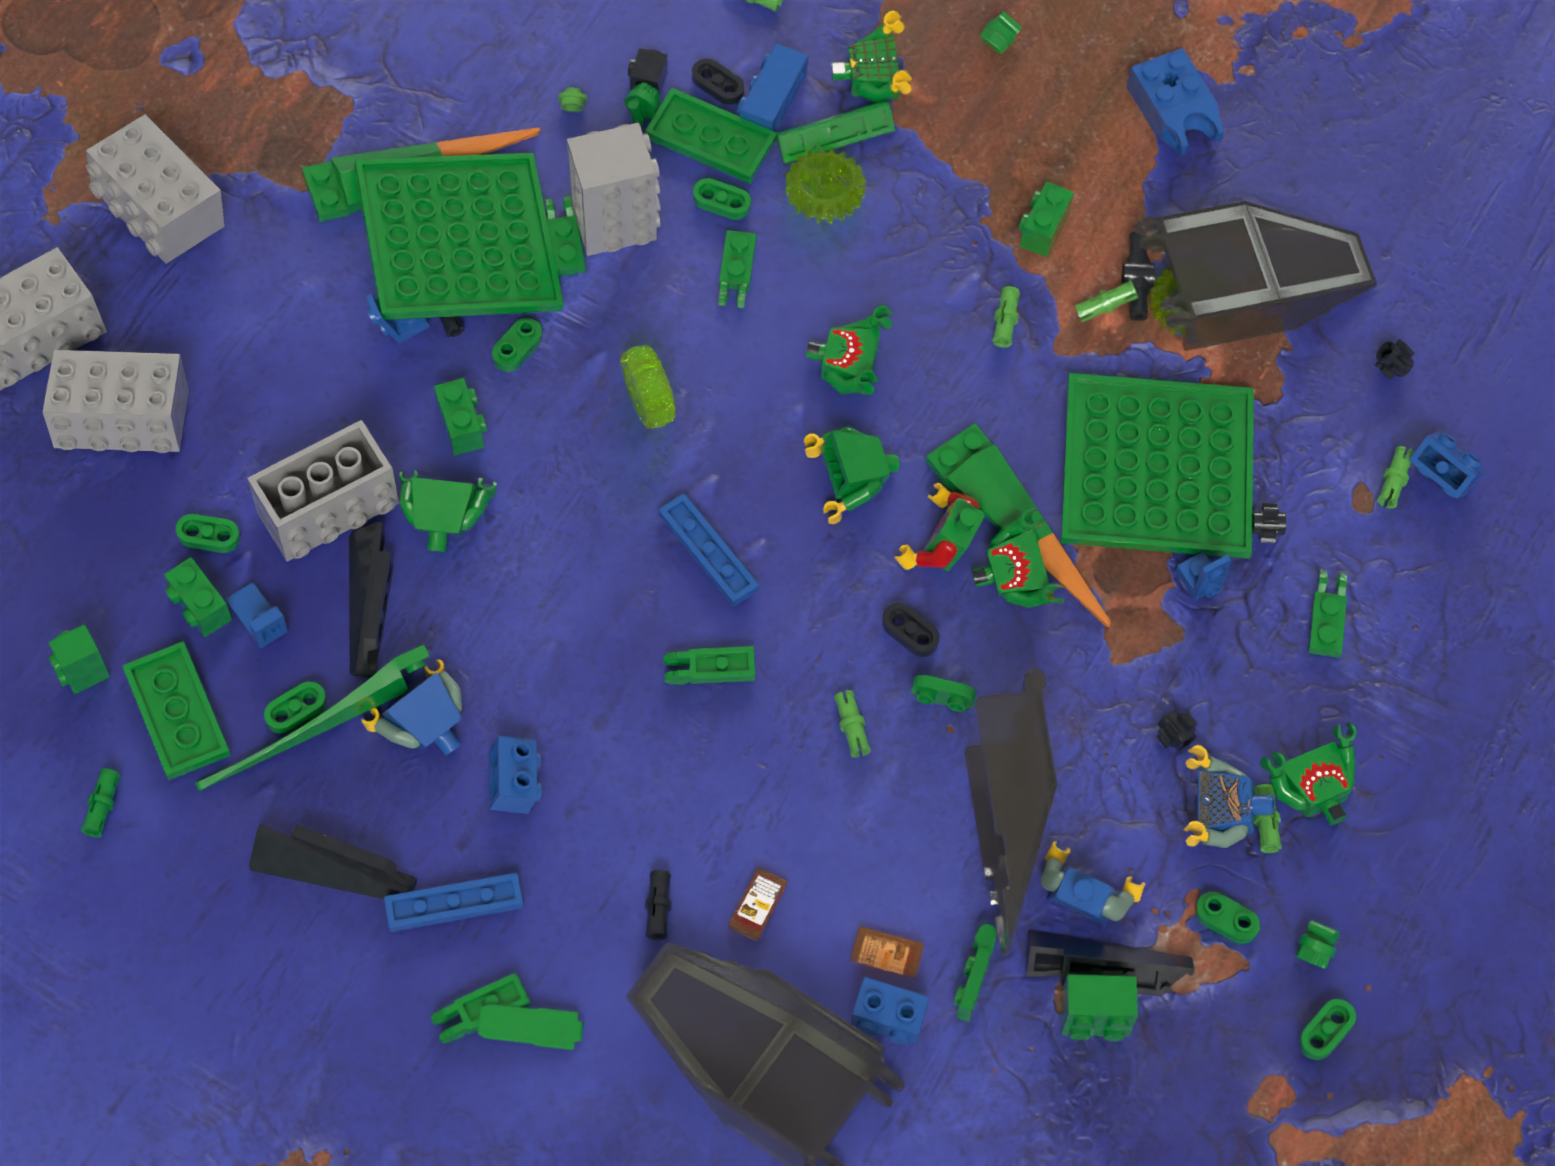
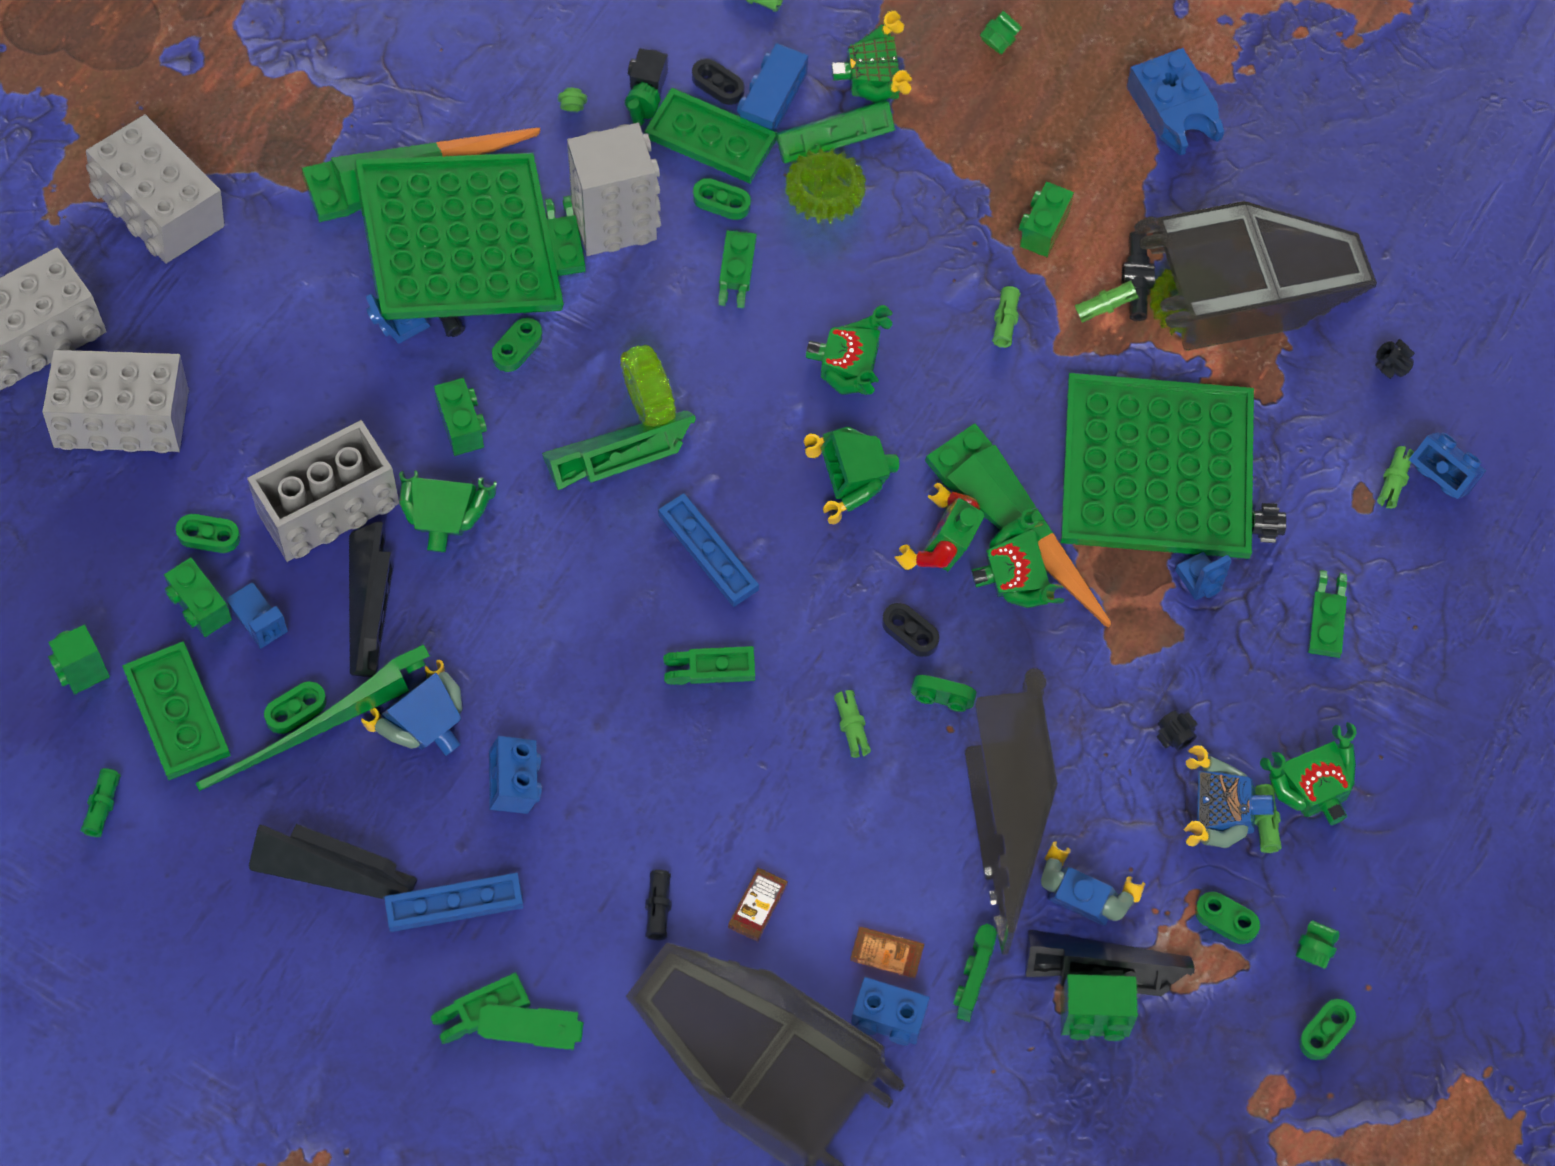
(616, 451): none -> green wedge

